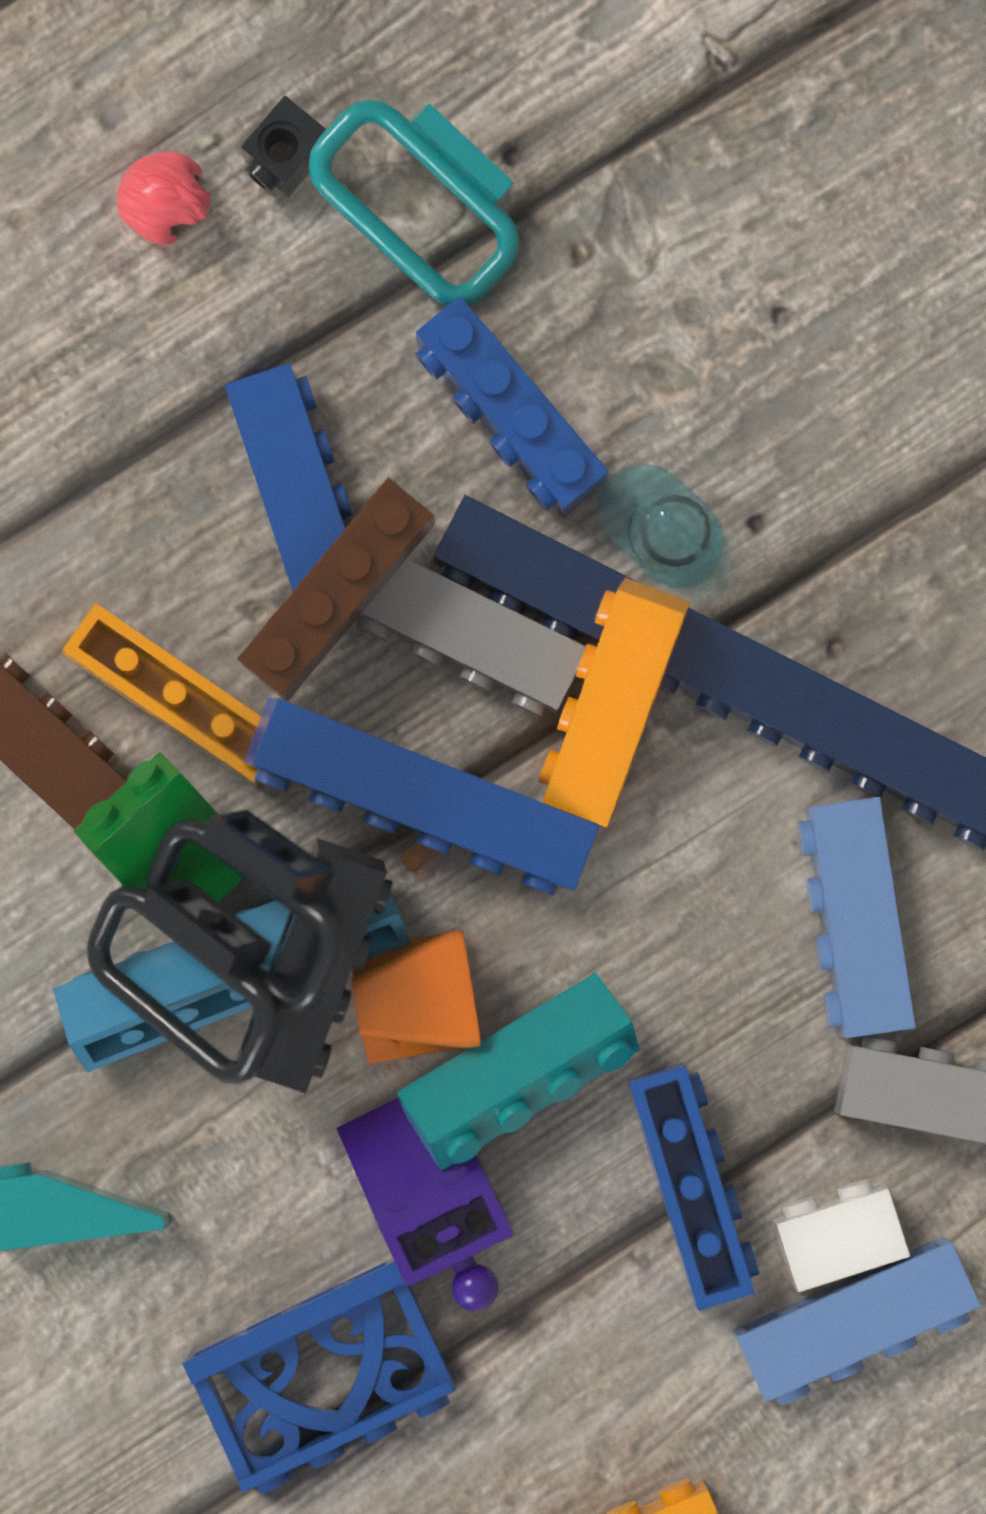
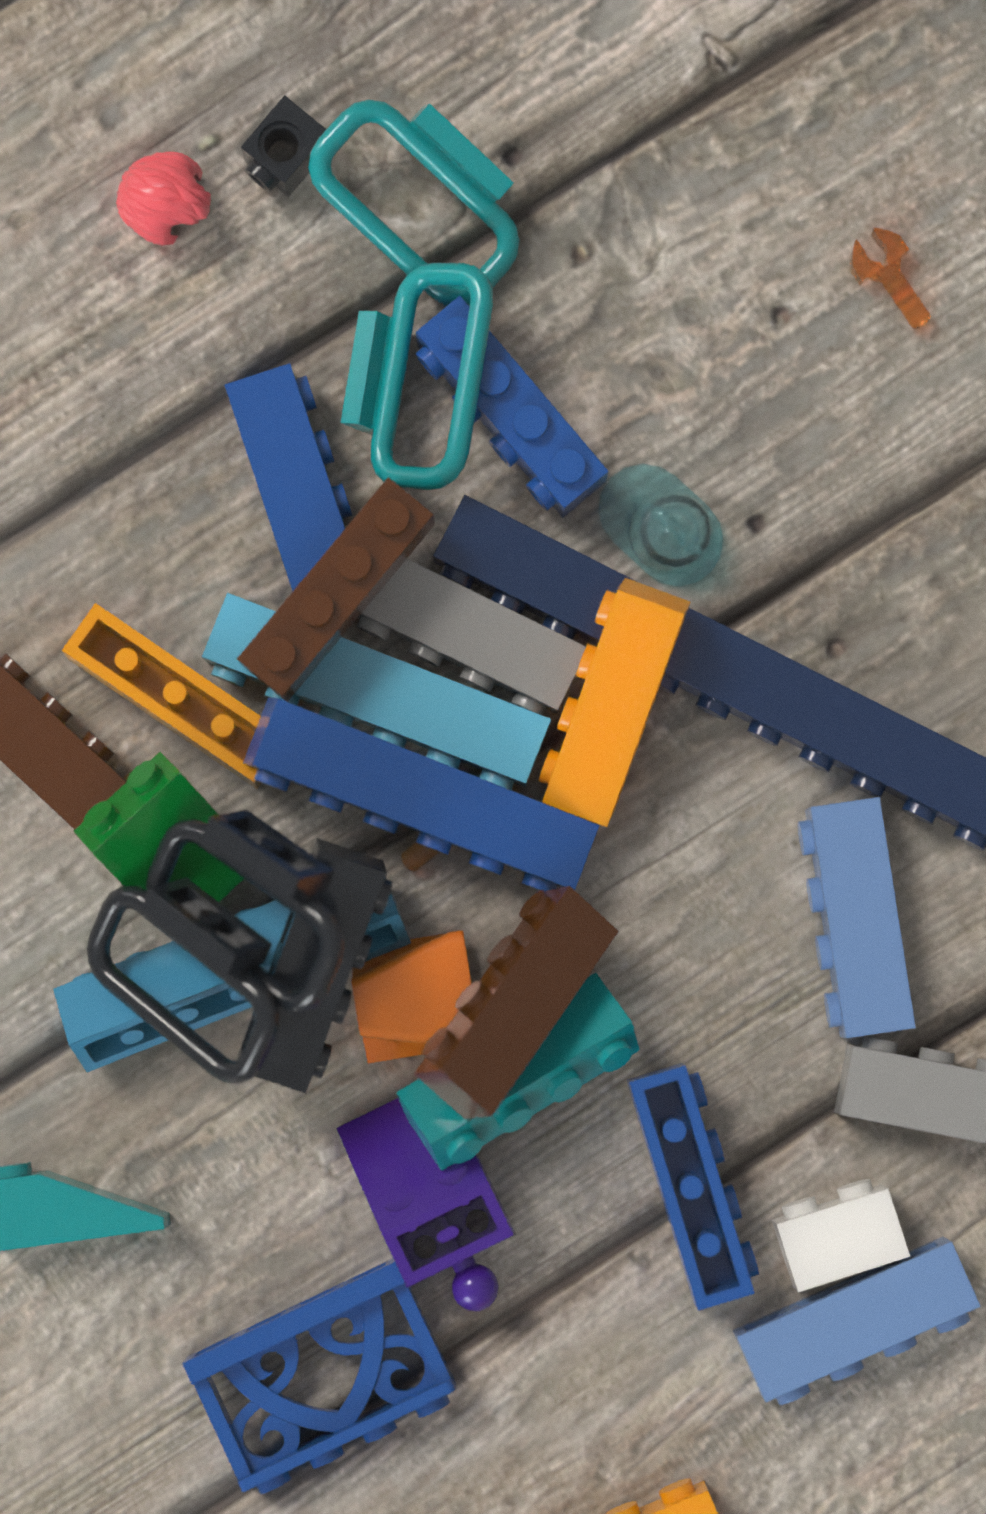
(380, 370): none -> teal bar
(395, 700): none -> medium azure brick
(515, 1002): none -> reddish brown brick
(890, 275): none -> clear orange bar

